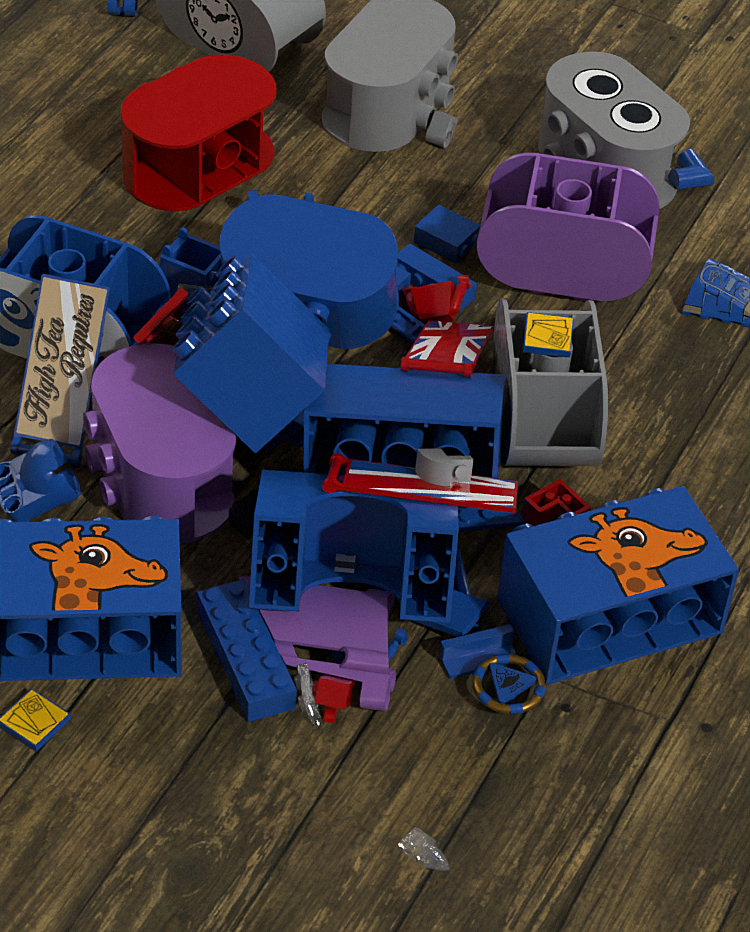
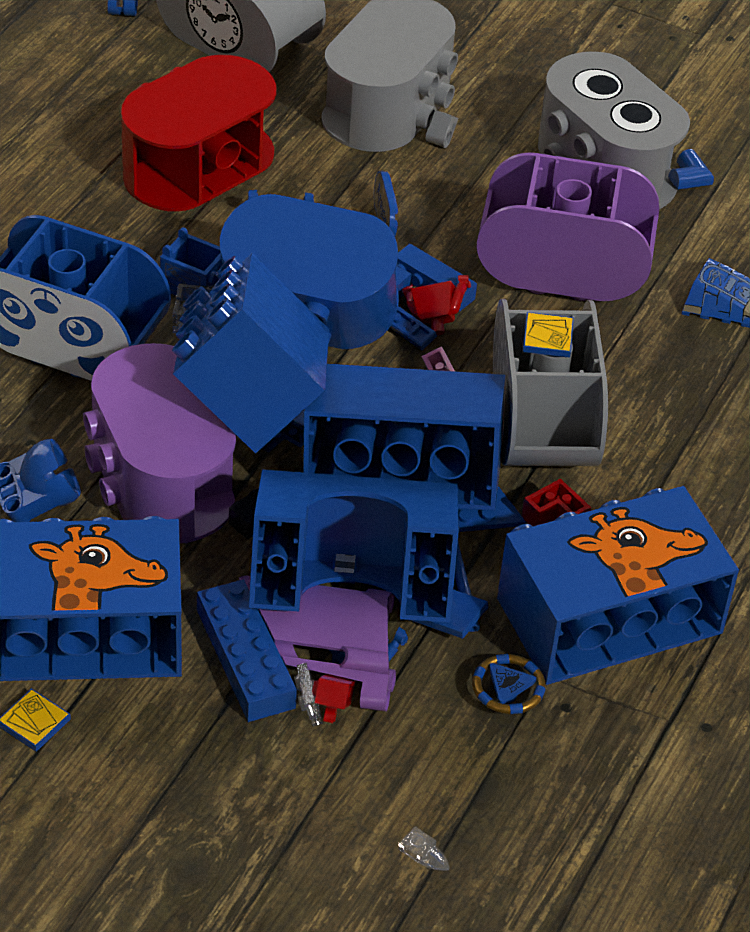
(61, 363): flag -> none
(165, 323): red wing -> none
(385, 200): none -> tile
(405, 483): flag -> none
(440, 469): light grey brick -> none
(446, 233): blue brick -> none
(447, 347): flag -> none
(465, 653): blue panel -> none

